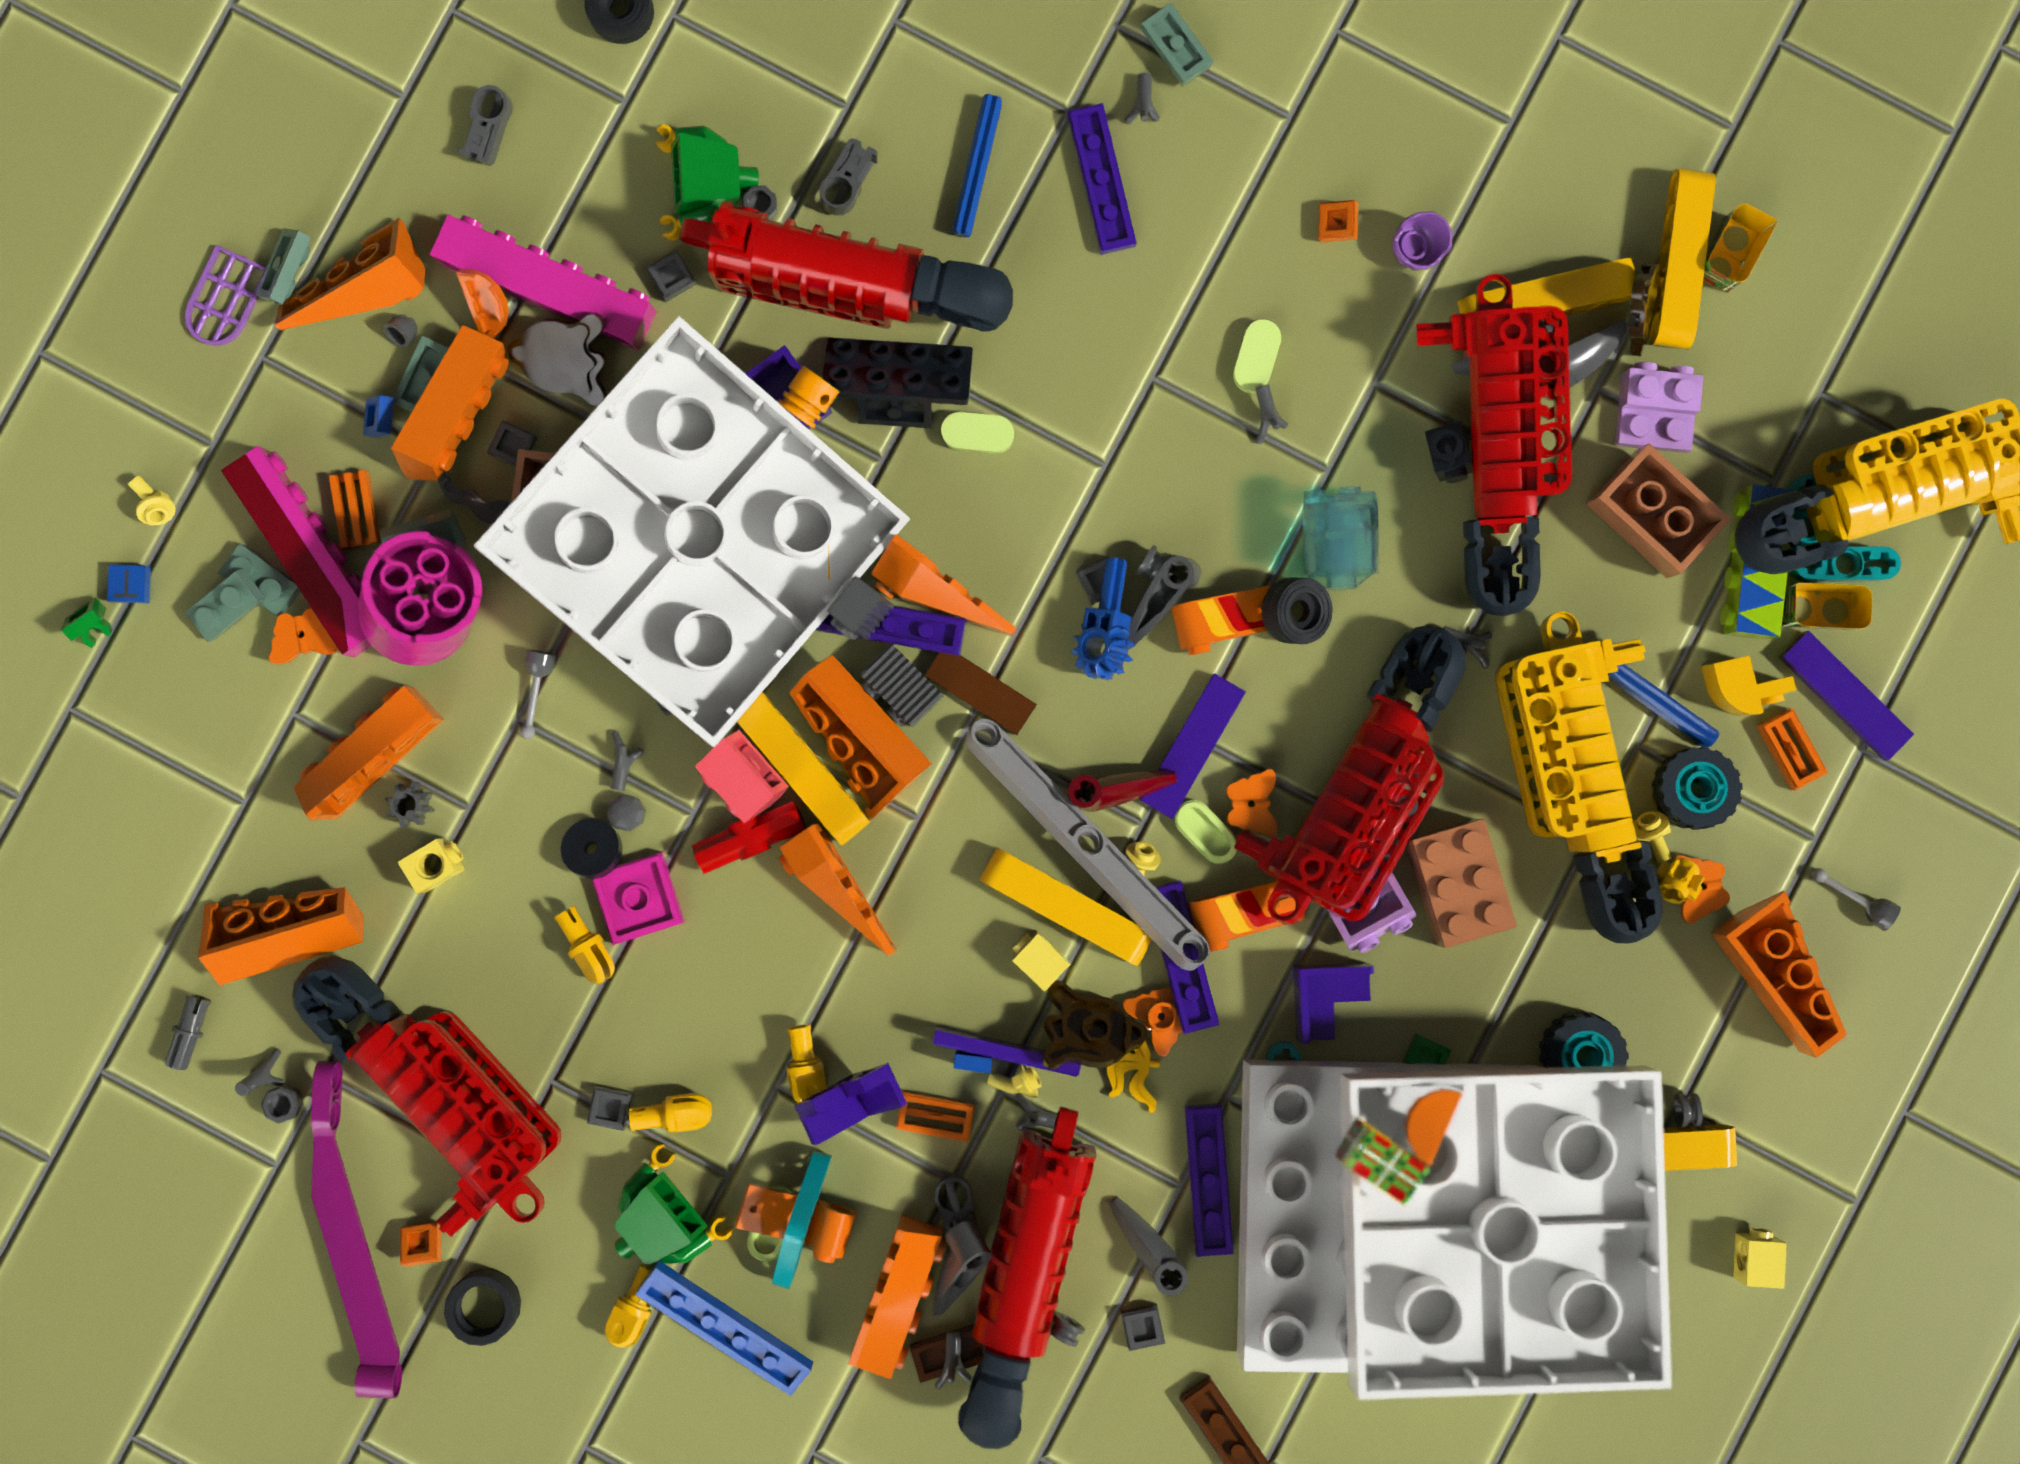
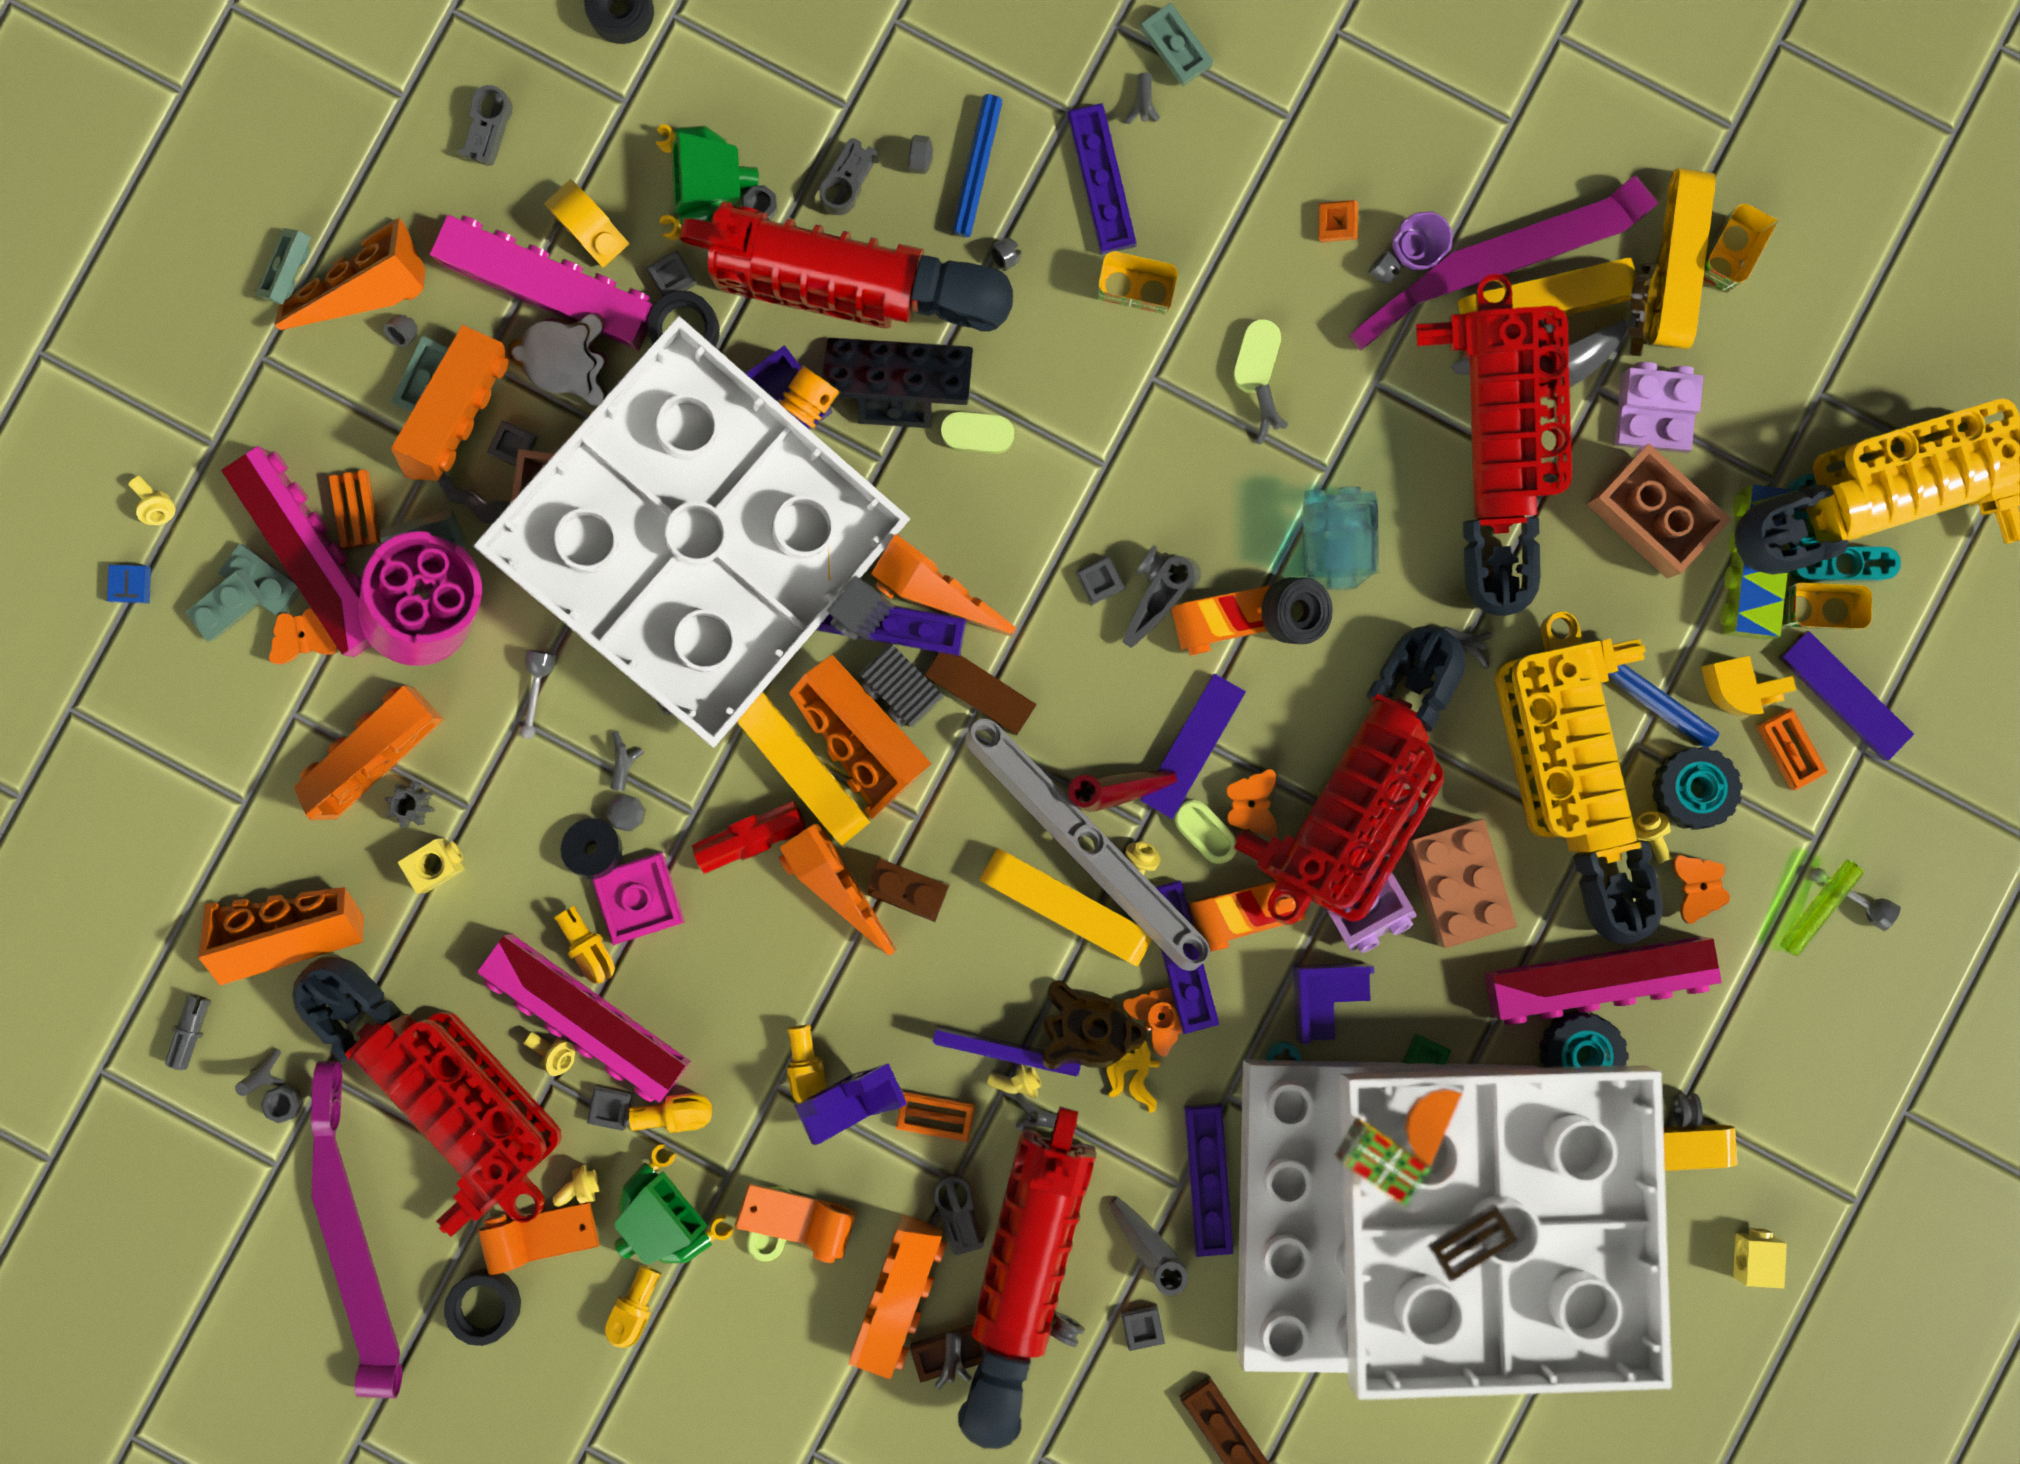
(85, 619): green tile -> none
(221, 283): medium lavender window -> none
(378, 416): blue tile -> none
(420, 1244): orange tile -> none
(484, 301): orange tile -> none
(552, 1233): none -> orange door
(556, 1056): none -> light yellow plate
(583, 1017): none -> brick
(584, 1186): none -> light yellow plate
(586, 223): none -> yellow brick
(682, 299): none -> black tyre
(724, 1328): plate -> none
(741, 777): coral slope -> none
(800, 1219): teal beam -> none
(907, 889): none -> reddish brown window
(920, 154): none -> dark grey tile
(962, 1264): dark grey piece -> none
(972, 1062): blue tile -> none
(1004, 253): none -> dark grey hinge
(1039, 960): light yellow brick -> none
(1105, 626): blue gear -> none
(1131, 267): none -> yellow piece
(1385, 267): none -> dark grey hinge
(1450, 452): black brick -> none
(1465, 1229): none -> dark brown tile
(1515, 252): none -> magenta piece
(1603, 978): none -> brick
(1679, 880): yellow gear -> none
(1776, 964): orange wedge -> none
(1822, 907): none -> clear neon green axle

